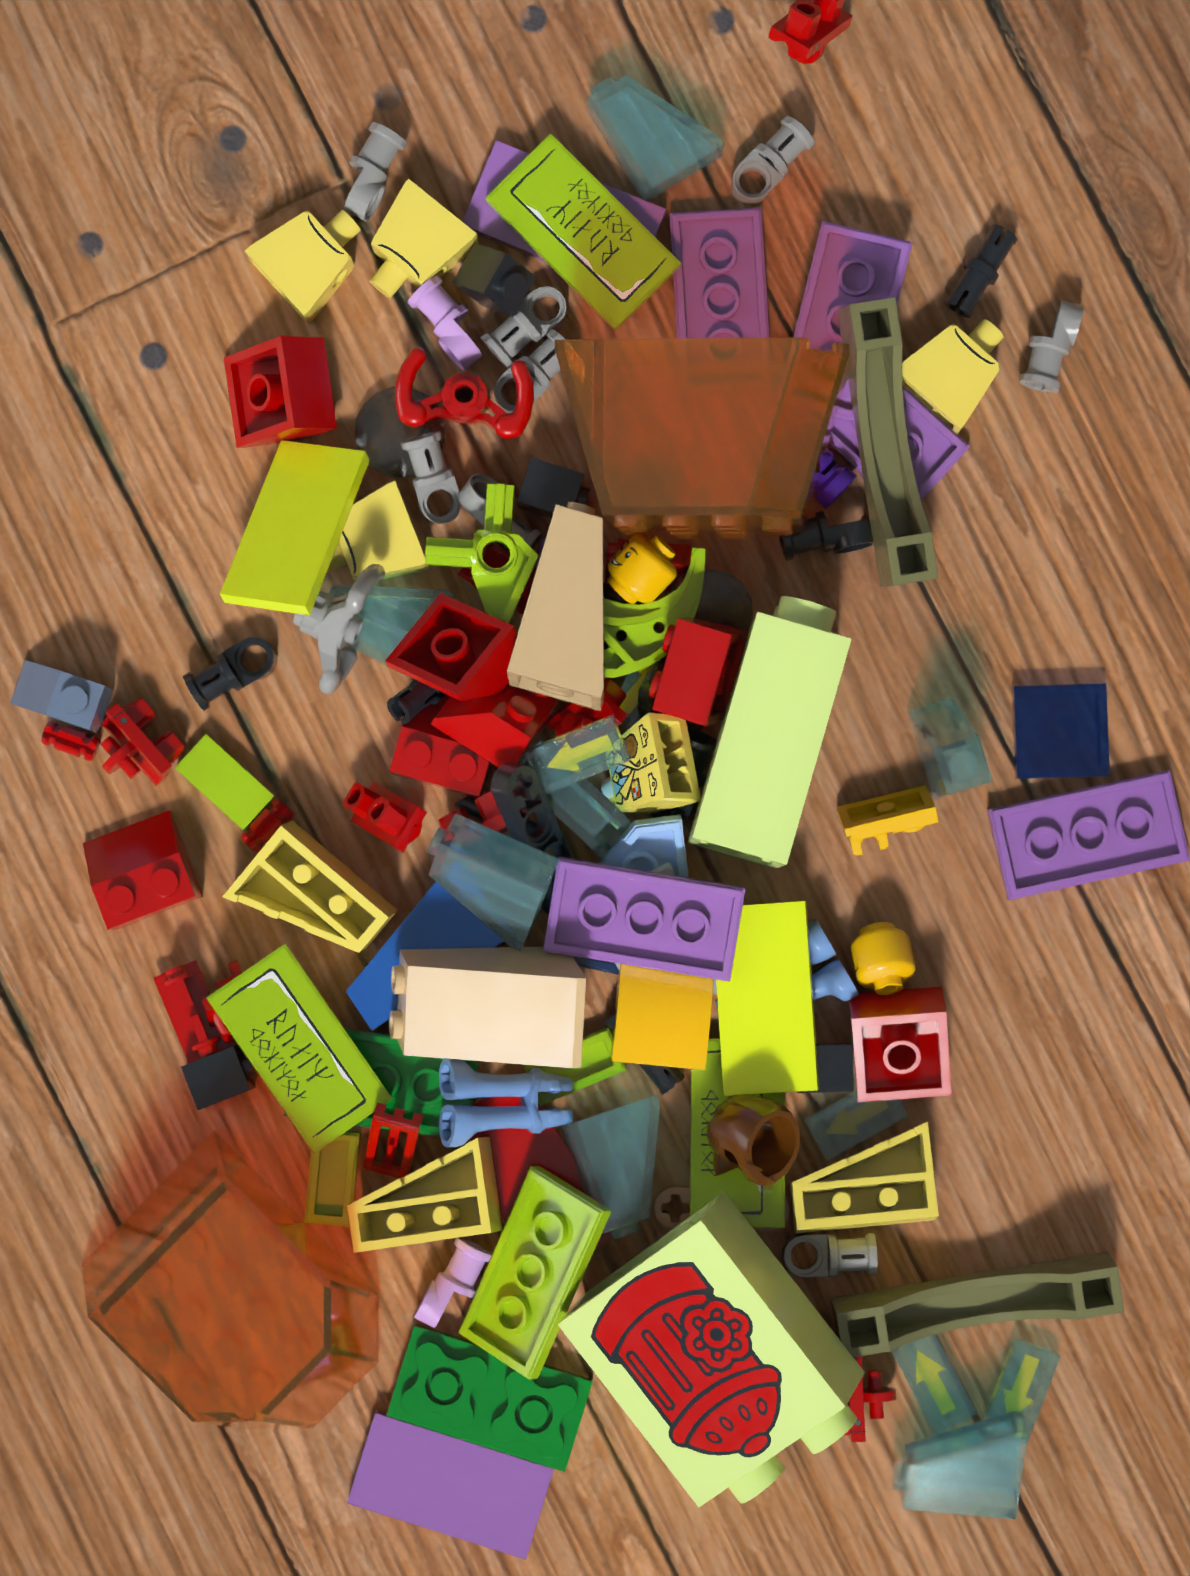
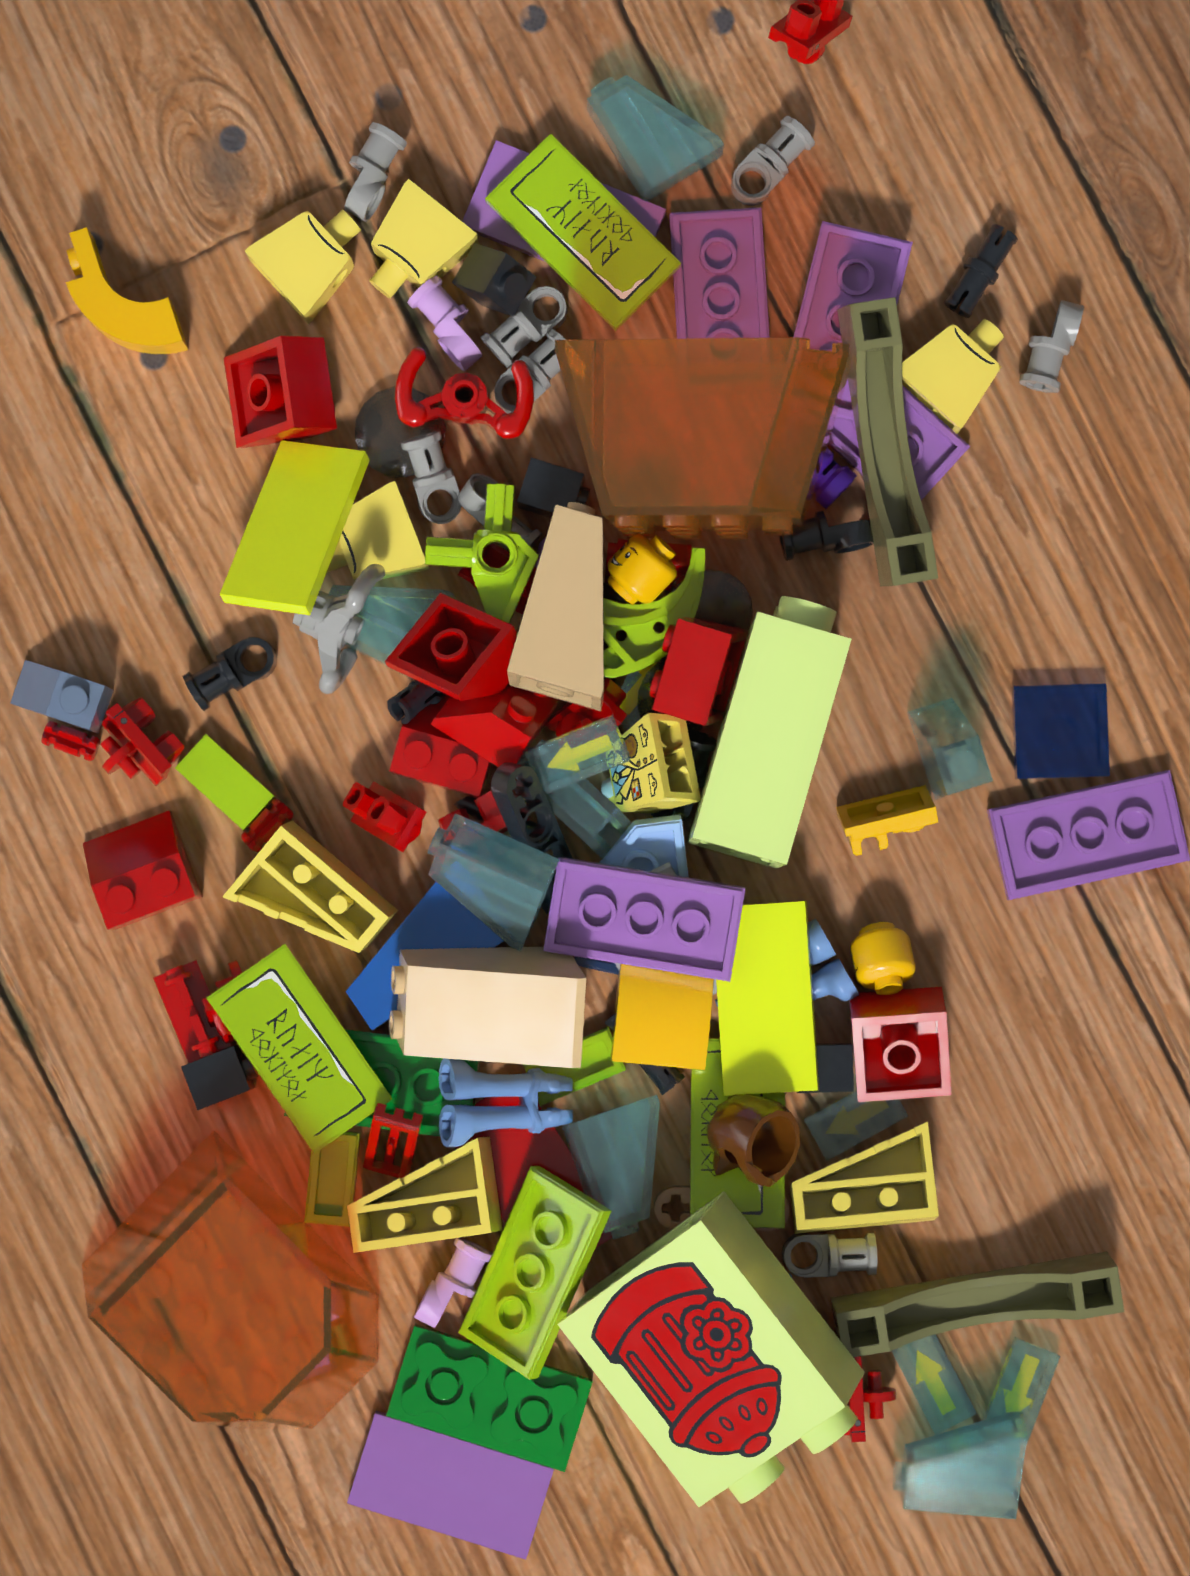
(132, 324): none -> yellow arch

